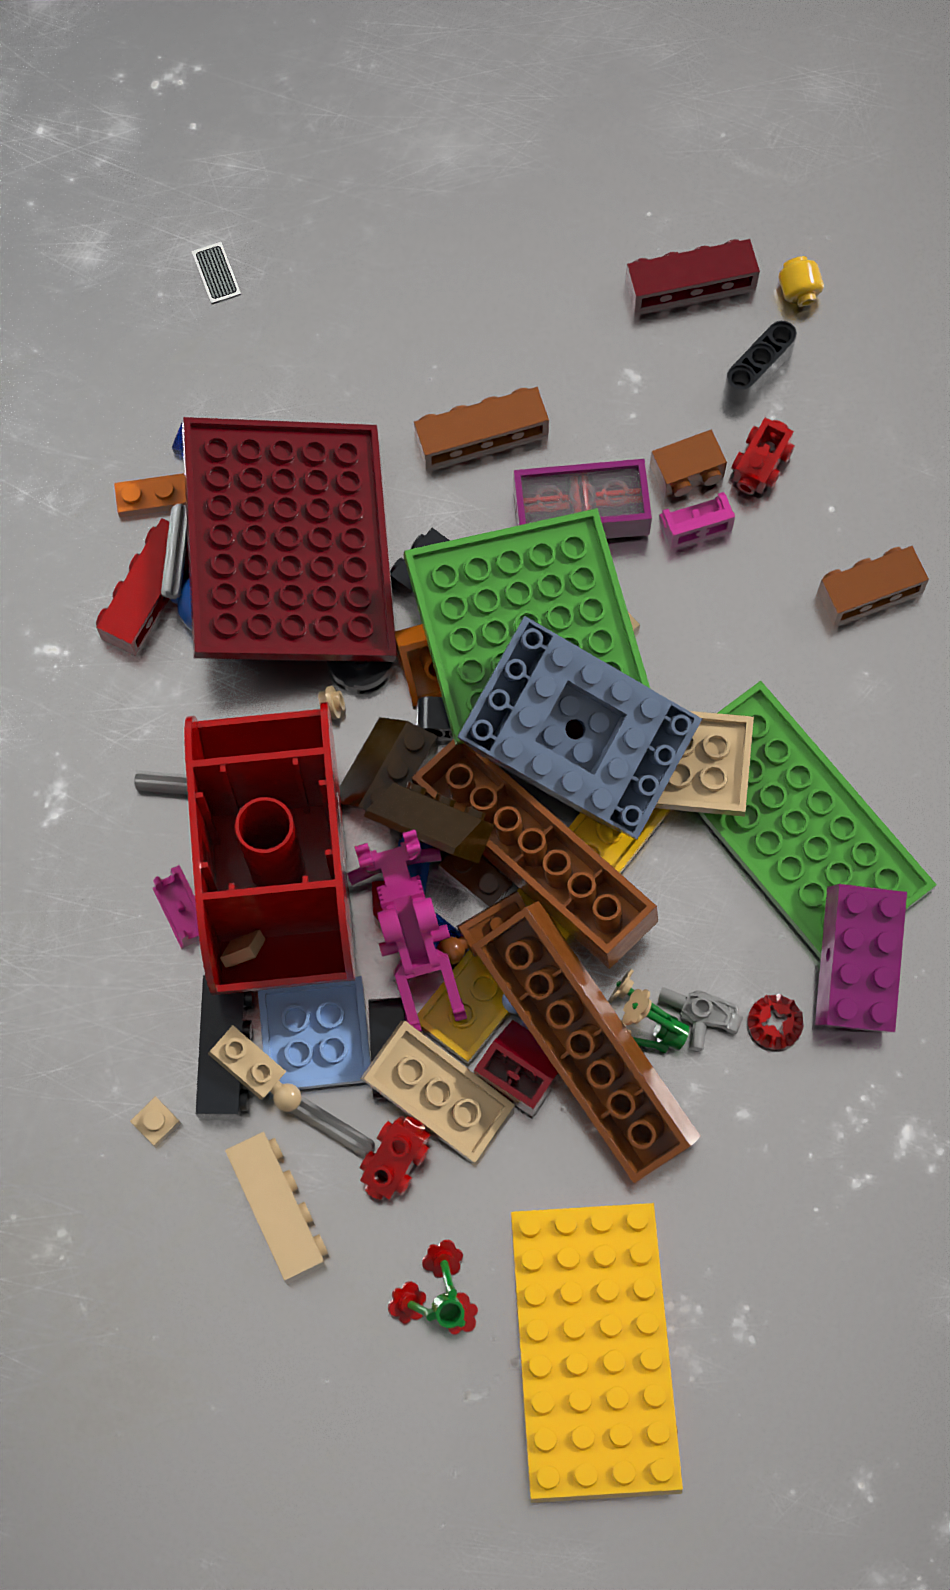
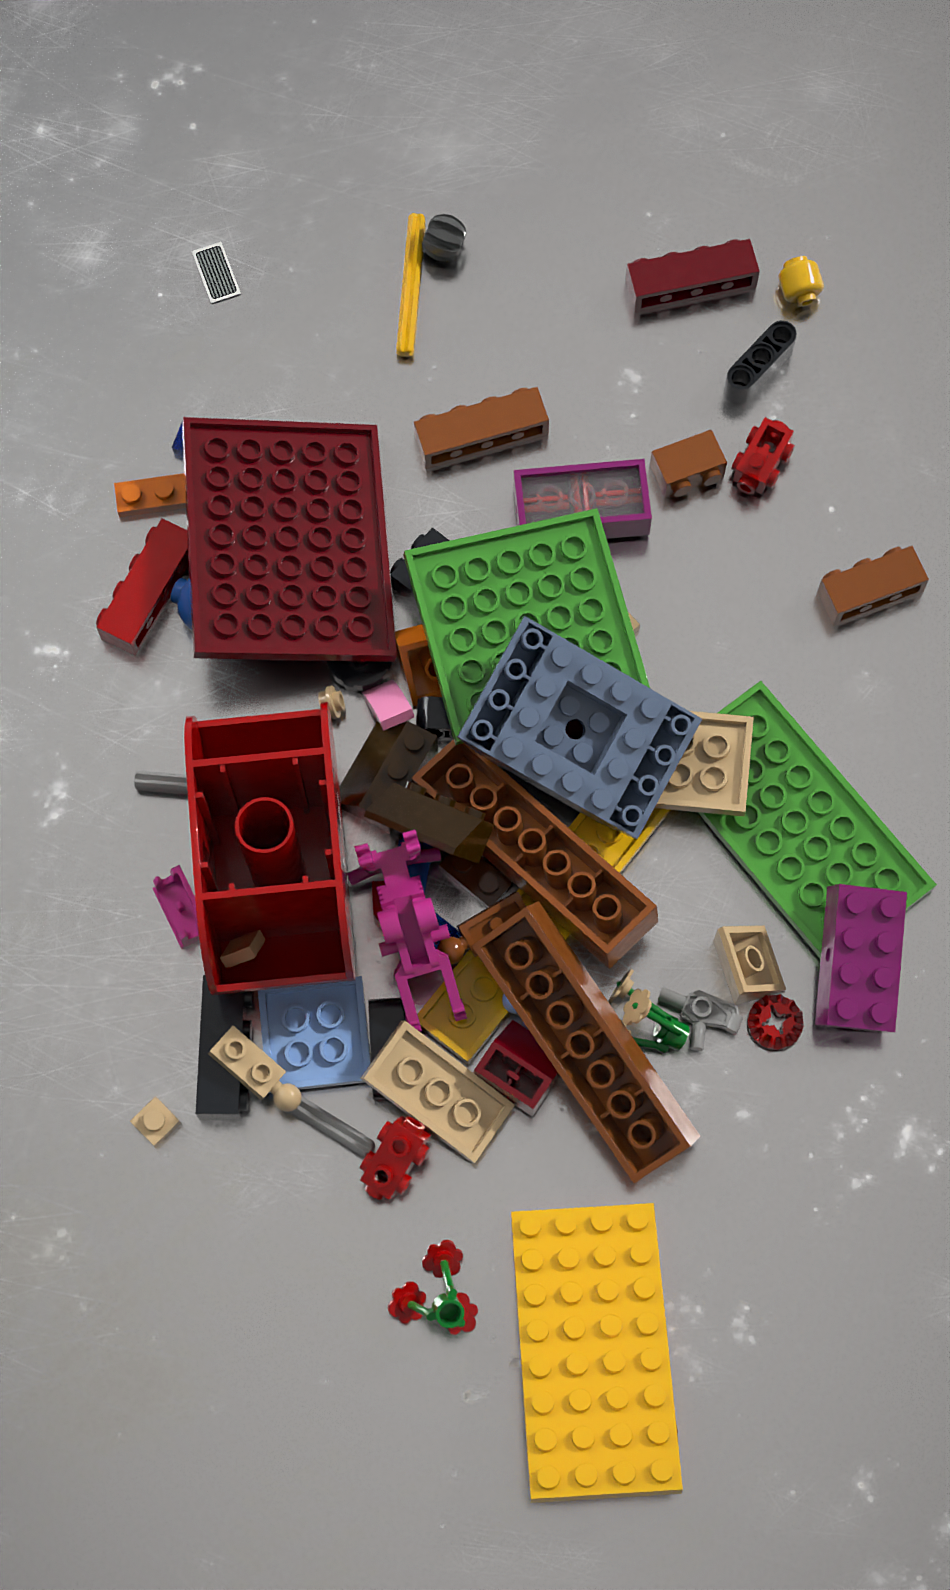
(175, 553): light grey axle -> none
(276, 1208): tan brick -> none
(388, 704): none -> bright pink slope
(410, 285): none -> yellow axle
(444, 238): none -> dark grey piece
(697, 521): dark pink hinge -> none
(748, 962): none -> tan slope

